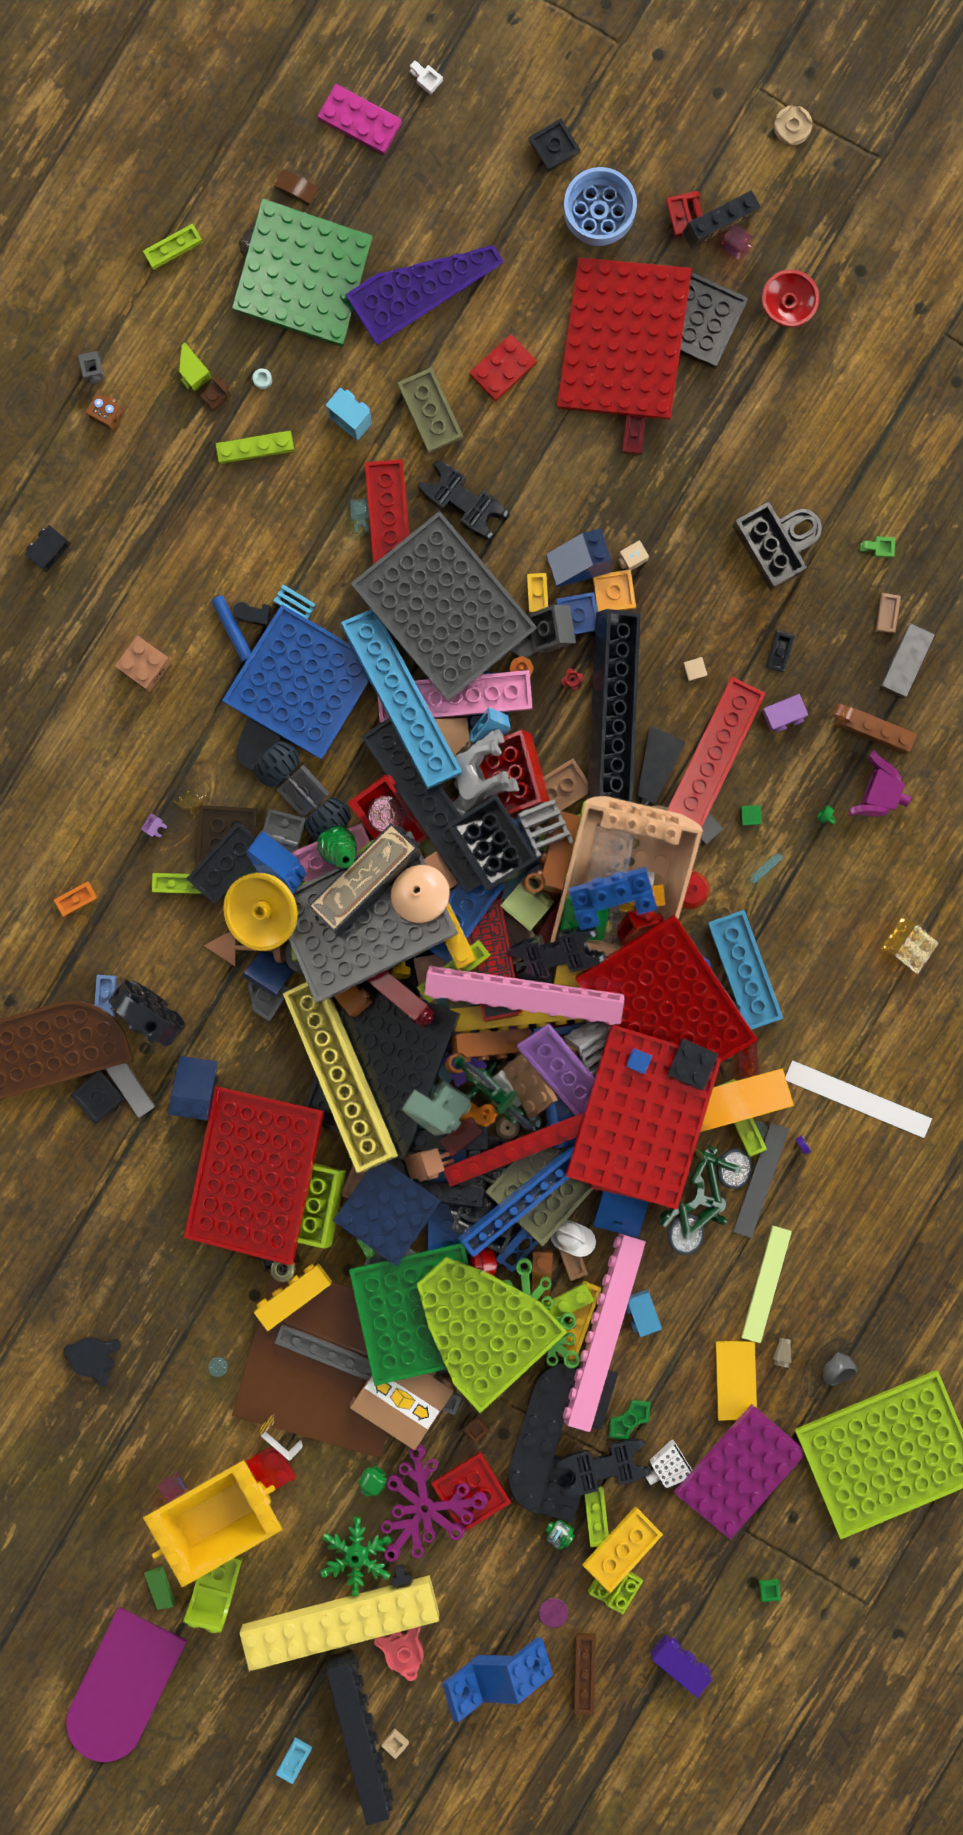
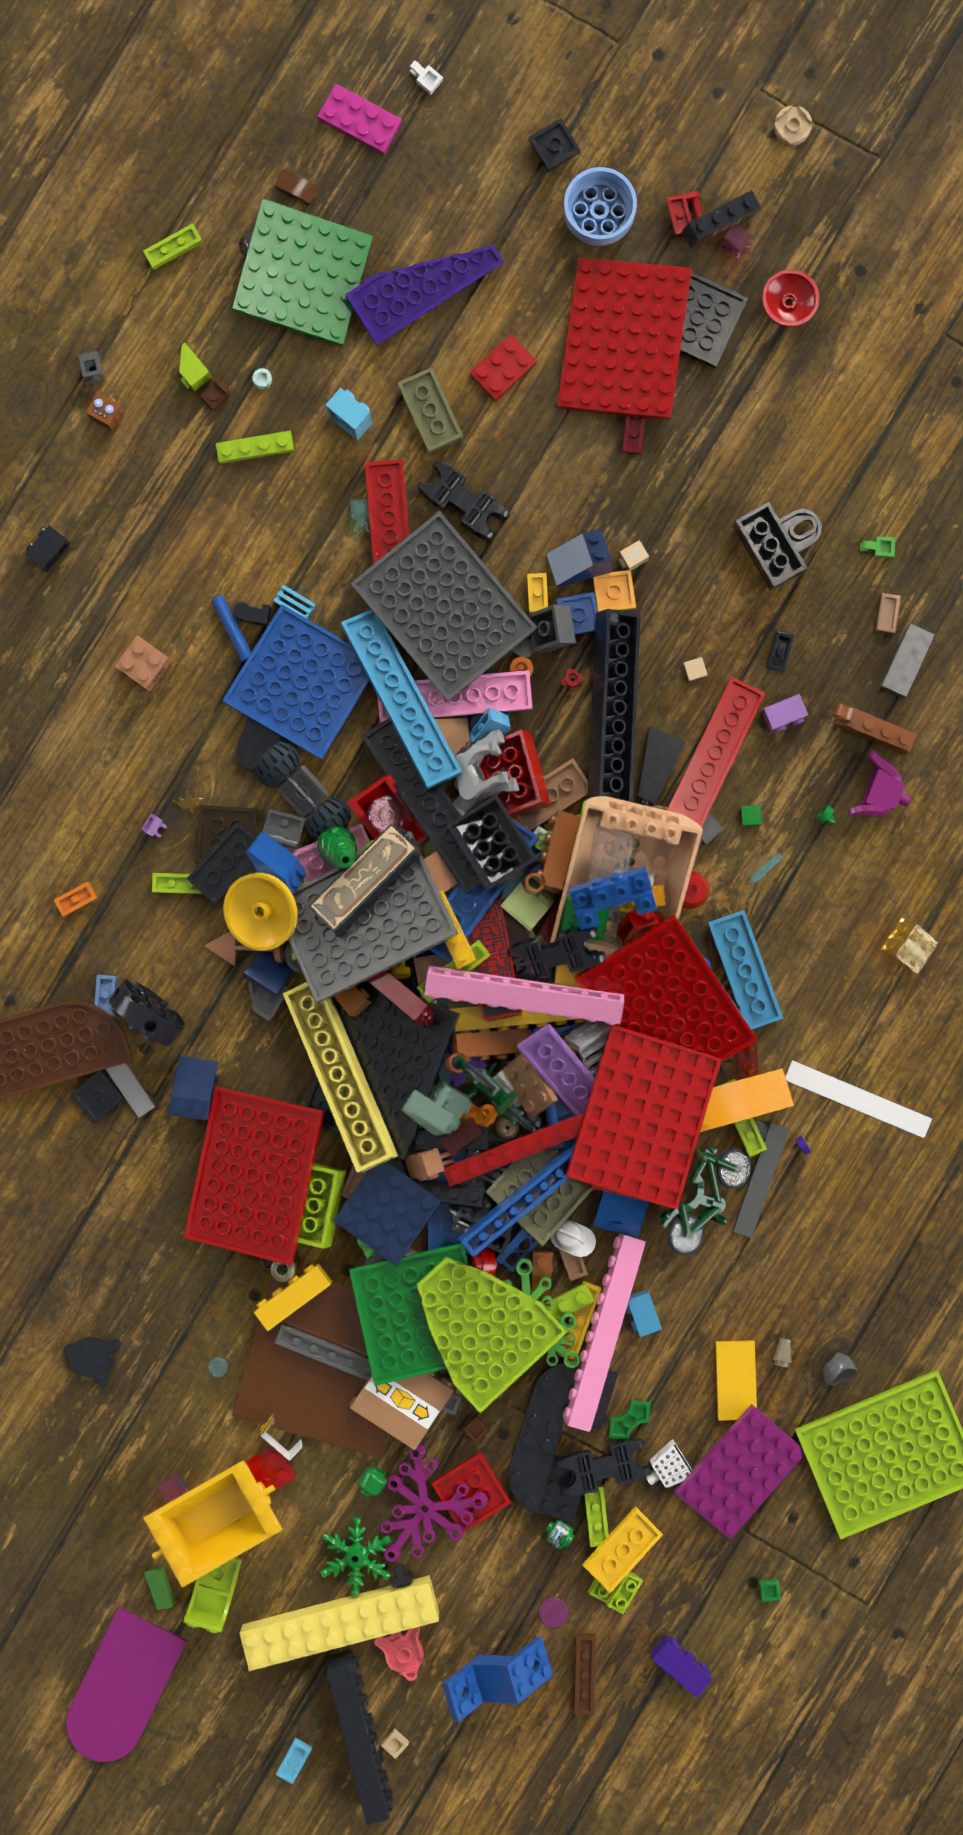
(427, 903): light nougat dish -> none
(539, 814): light grey plate -> none
(638, 1061): blue tile -> none
(692, 1064): black plate -> none
(766, 1284): yellowish green tile -> none

